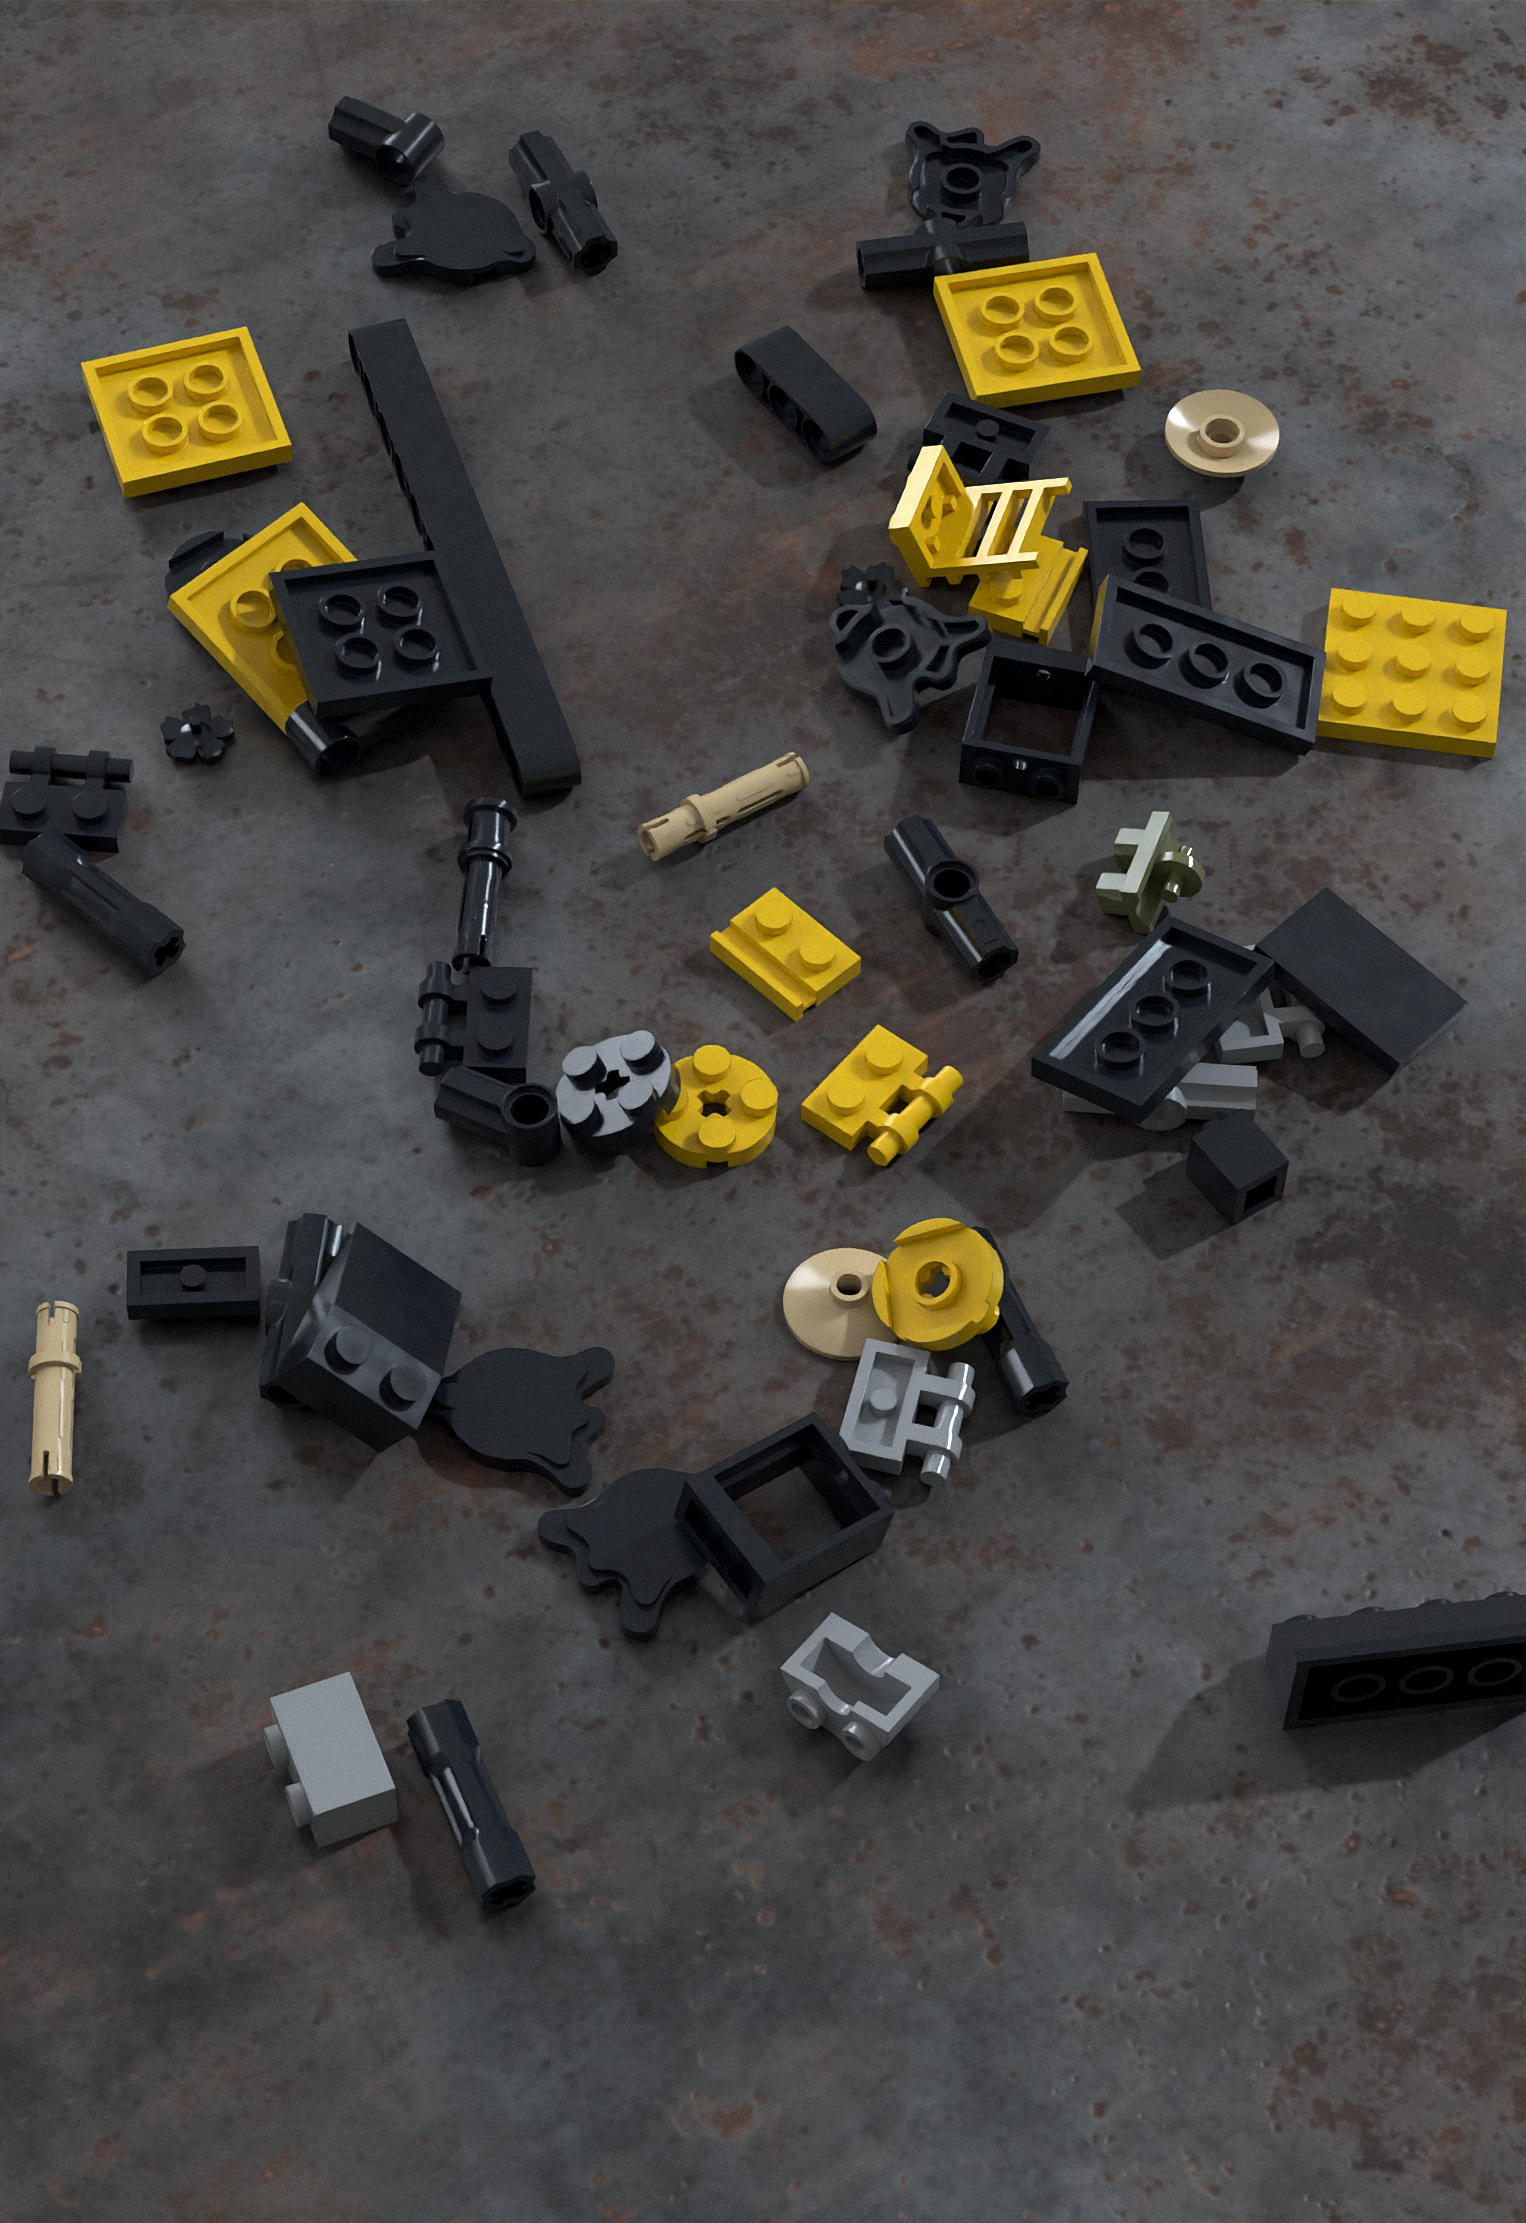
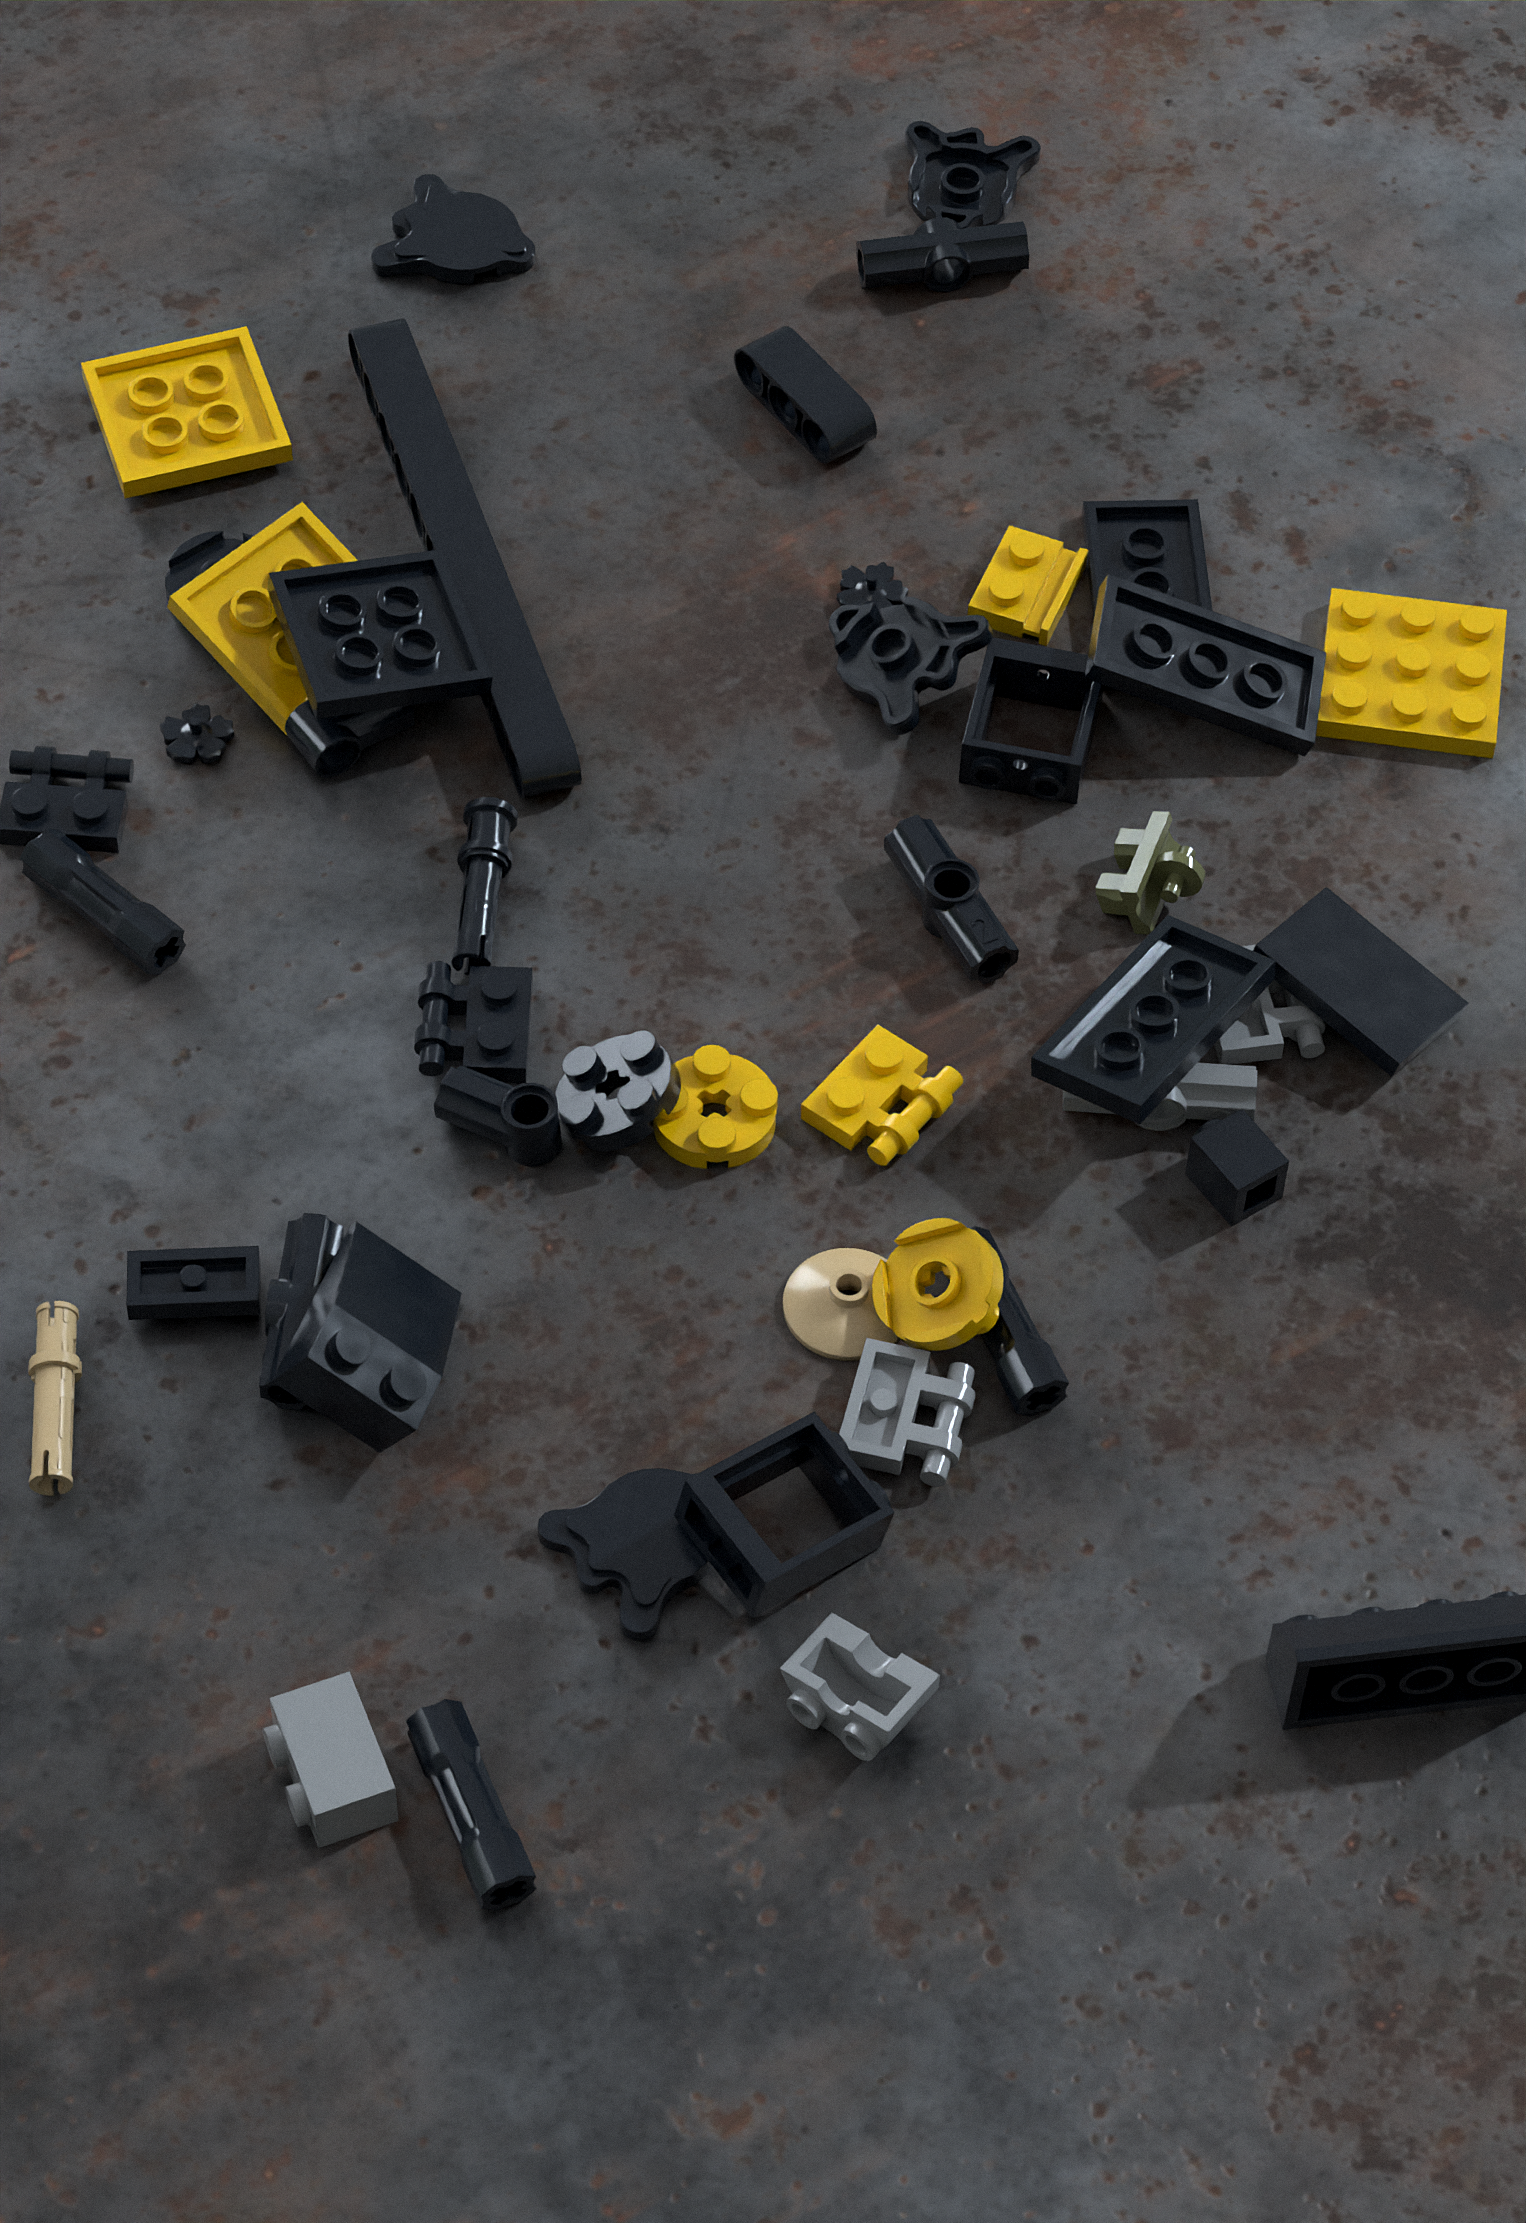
(397, 145): black piece -> none
(527, 1412): black tile -> none
(563, 202): black piece -> none
(704, 815): tan pin -> none
(785, 954): yellow plate -> none
(943, 520): yellow plate -> none
(987, 437): black plate -> none
(1036, 331): yellow plate -> none
(1222, 433): tan dish -> none

